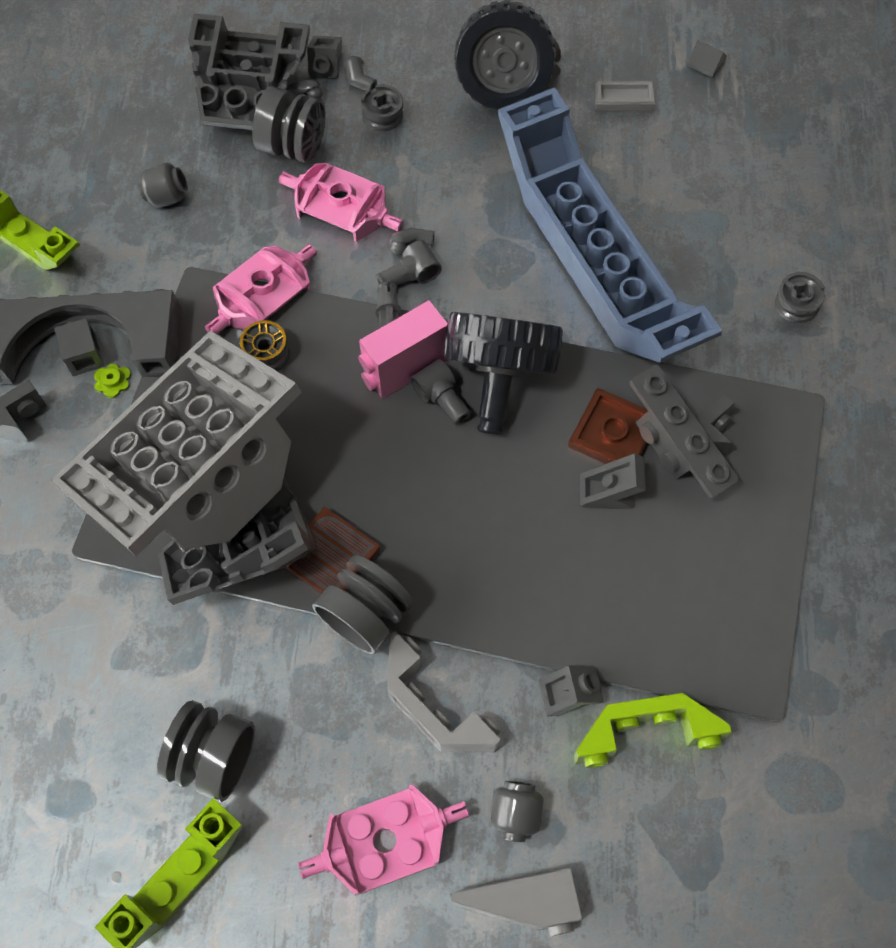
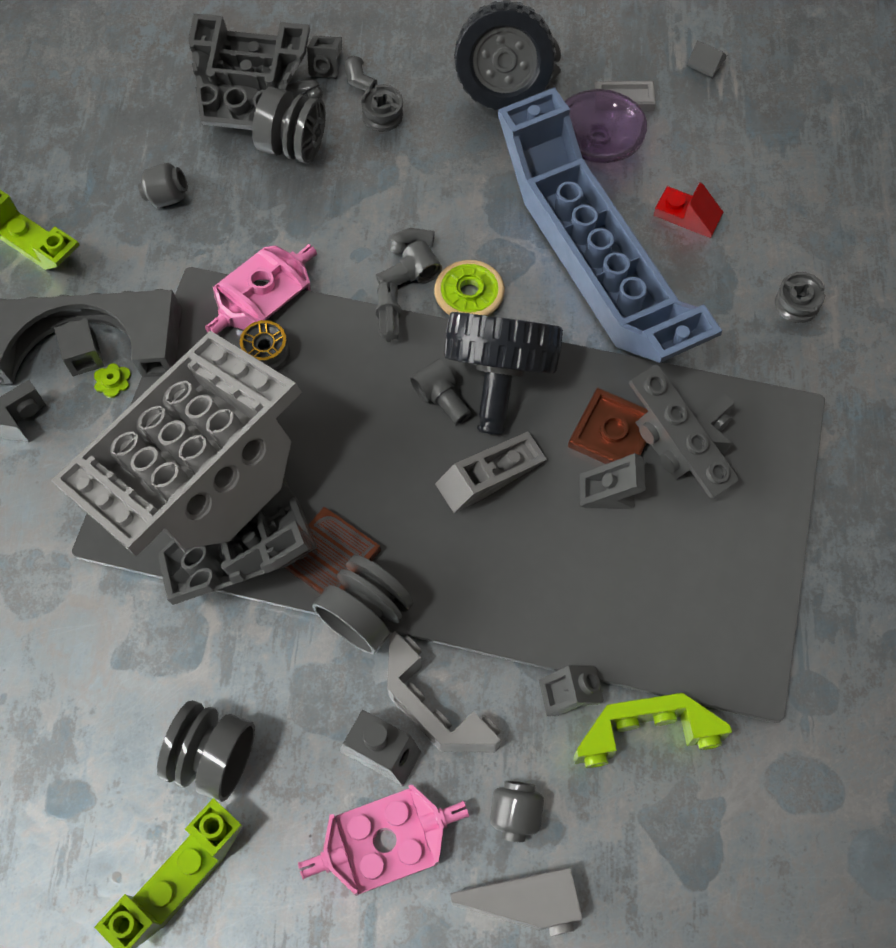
(359, 211): bright pink plate -> none
(381, 747): none -> dark grey torso
(402, 349): bright pink brick -> none
(469, 272): none -> lime wheel
(489, 471): none -> light grey slope
(606, 125): none -> clear purple dish
(696, 212): none -> red slope

